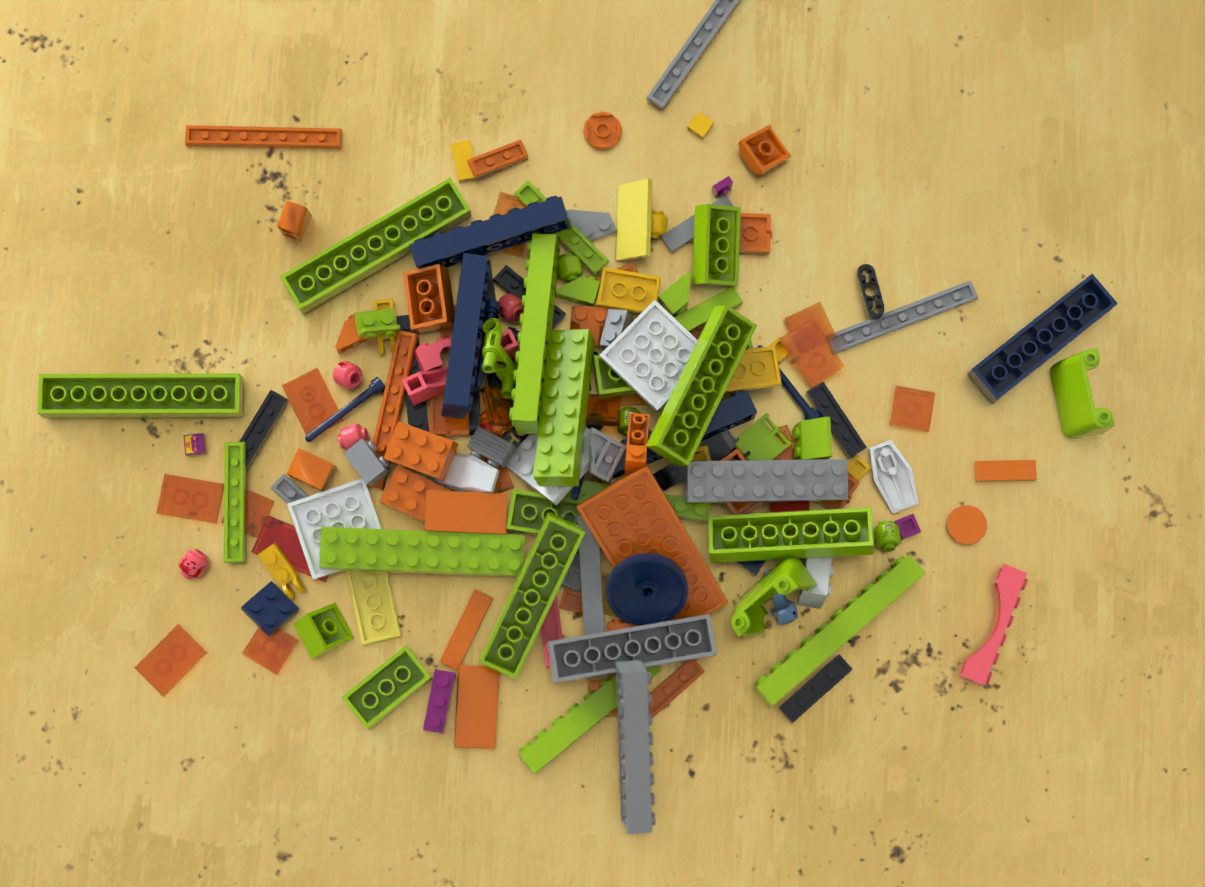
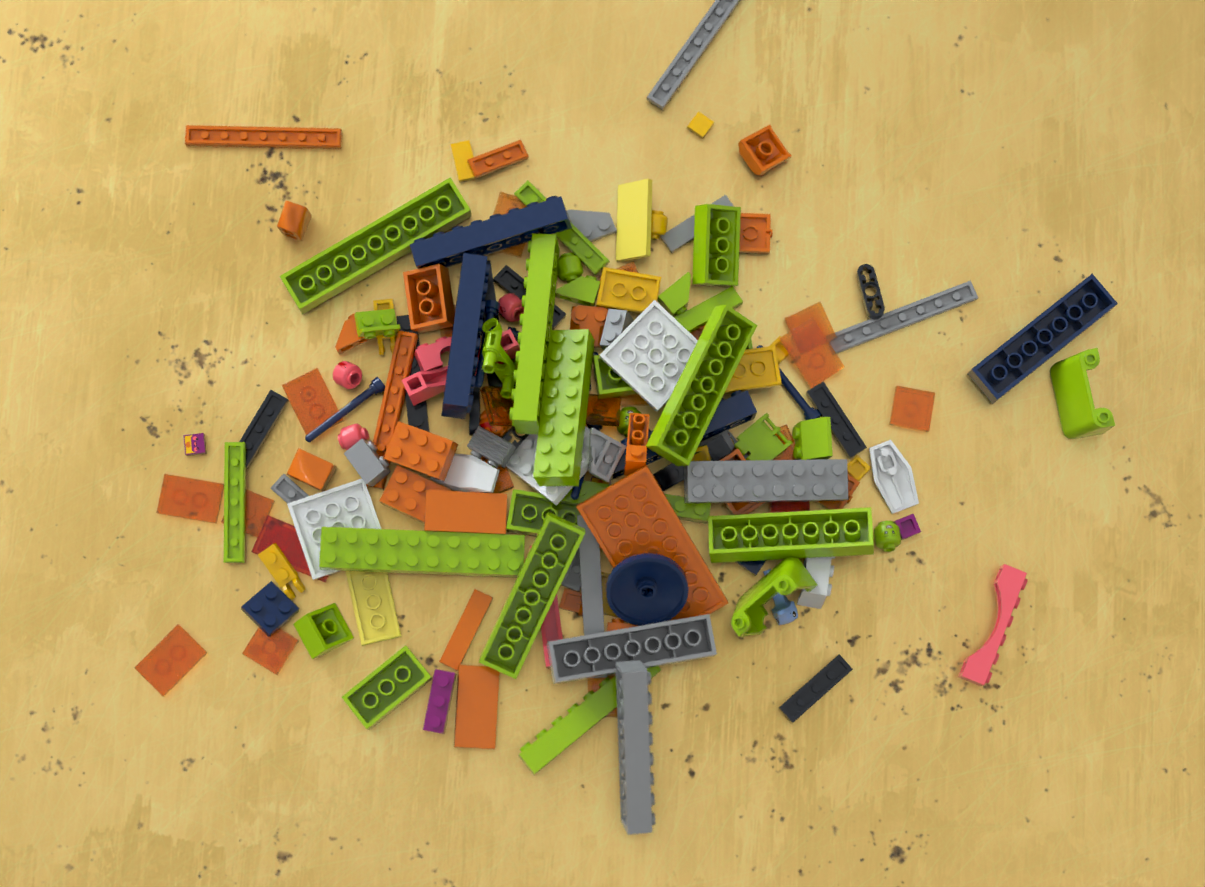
(140, 395): lime brick -> none
(193, 564): coral head -> none
(446, 425): orange plate -> none
(602, 131): orange tile -> none
(674, 685): orange tile -> none
(723, 187): magenta plate -> none
(837, 632): lime brick -> none
(966, 525): orange tile -> none
(1006, 470): orange tile -> none

